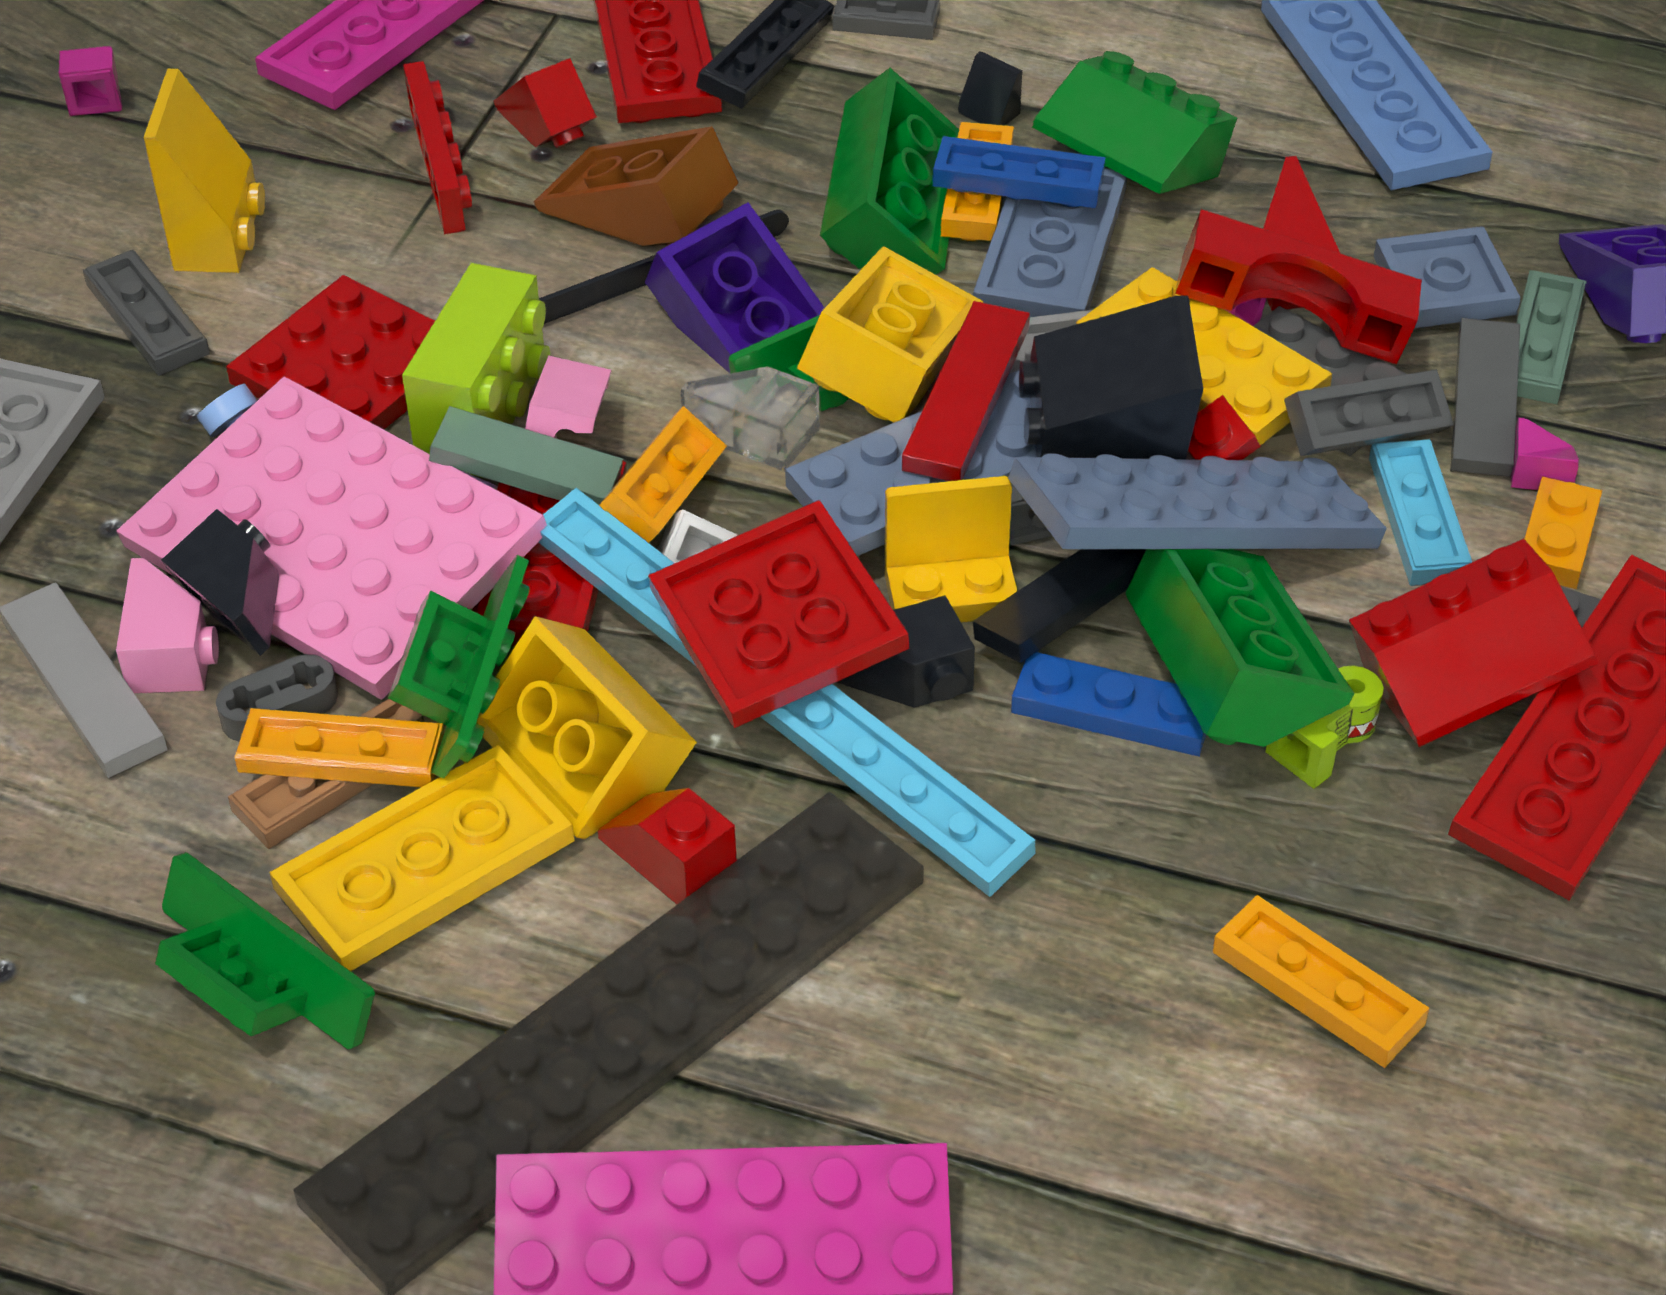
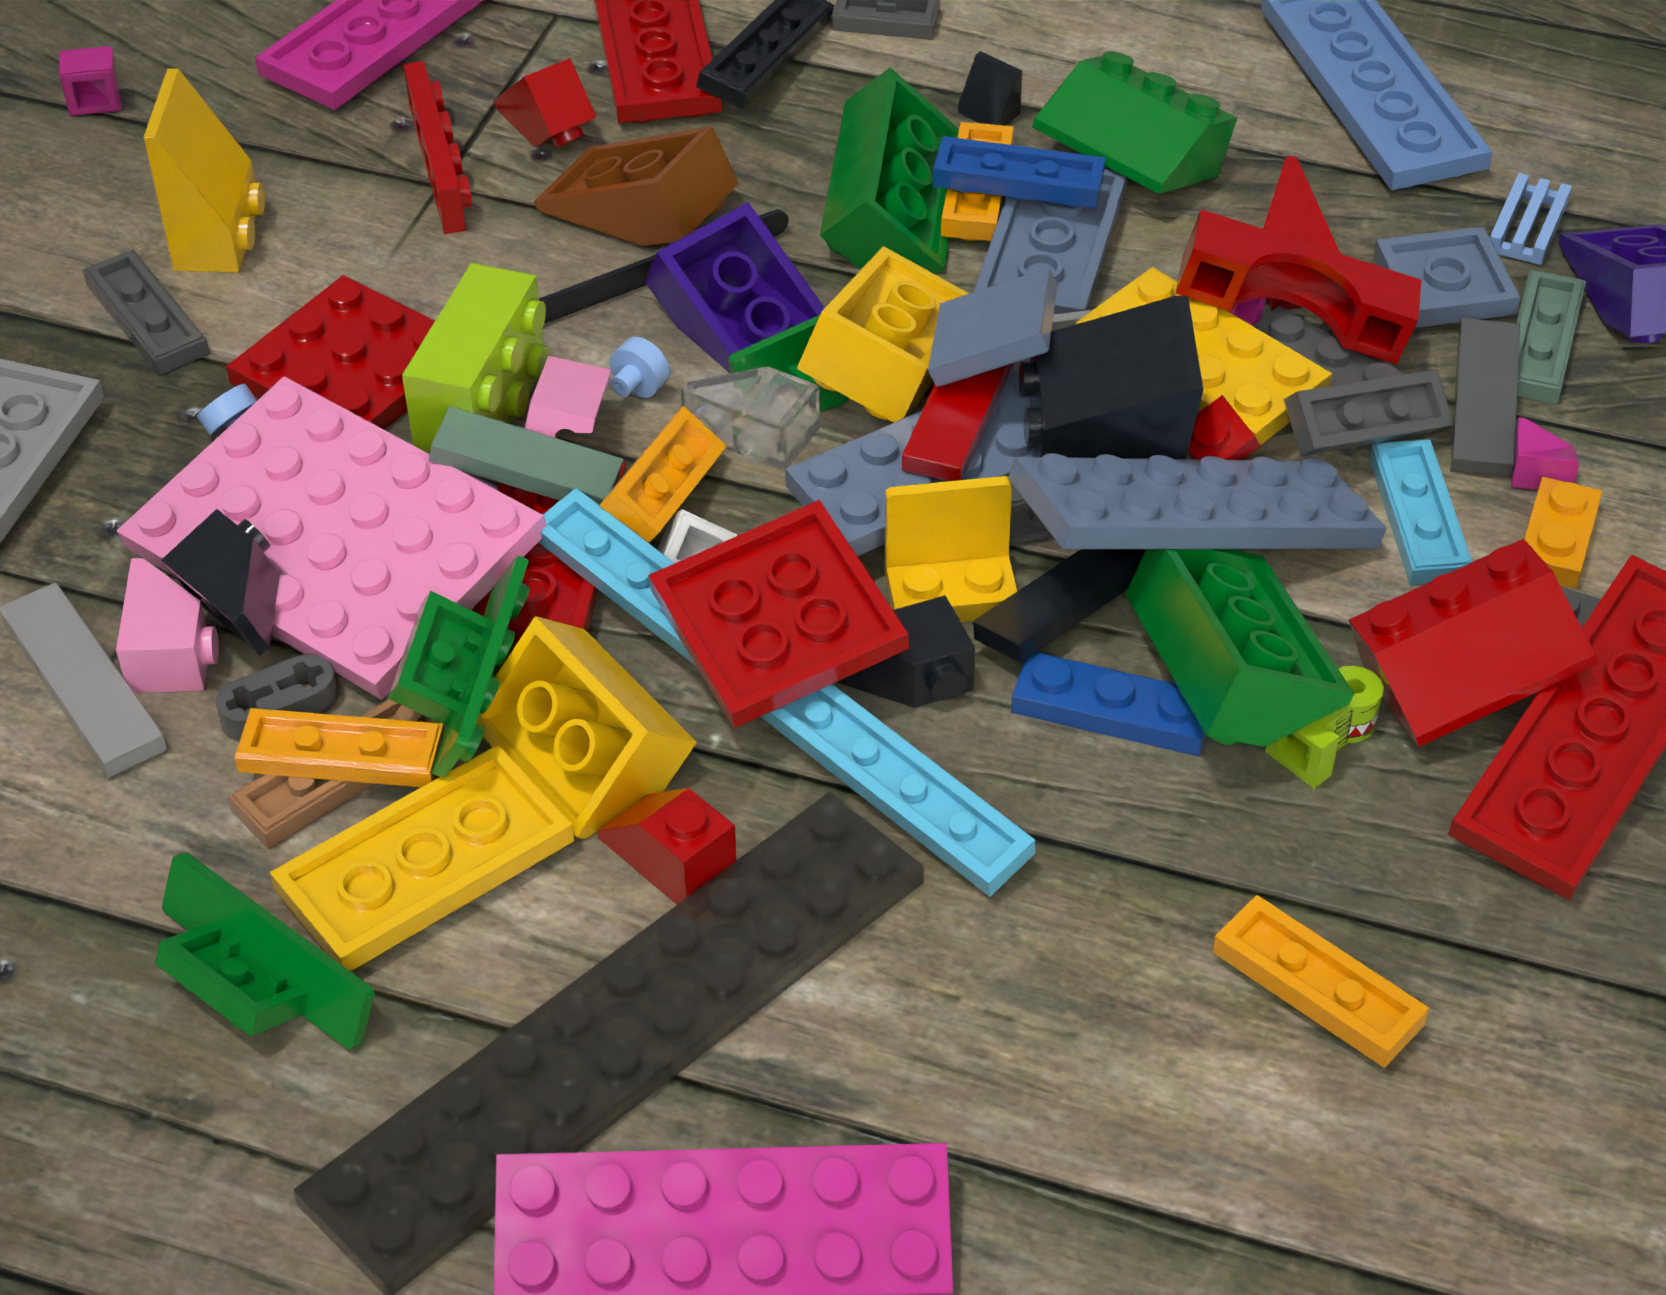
(638, 368): none -> light blue tile
(993, 327): none -> sand blue tile
(1537, 195): none -> light blue tile

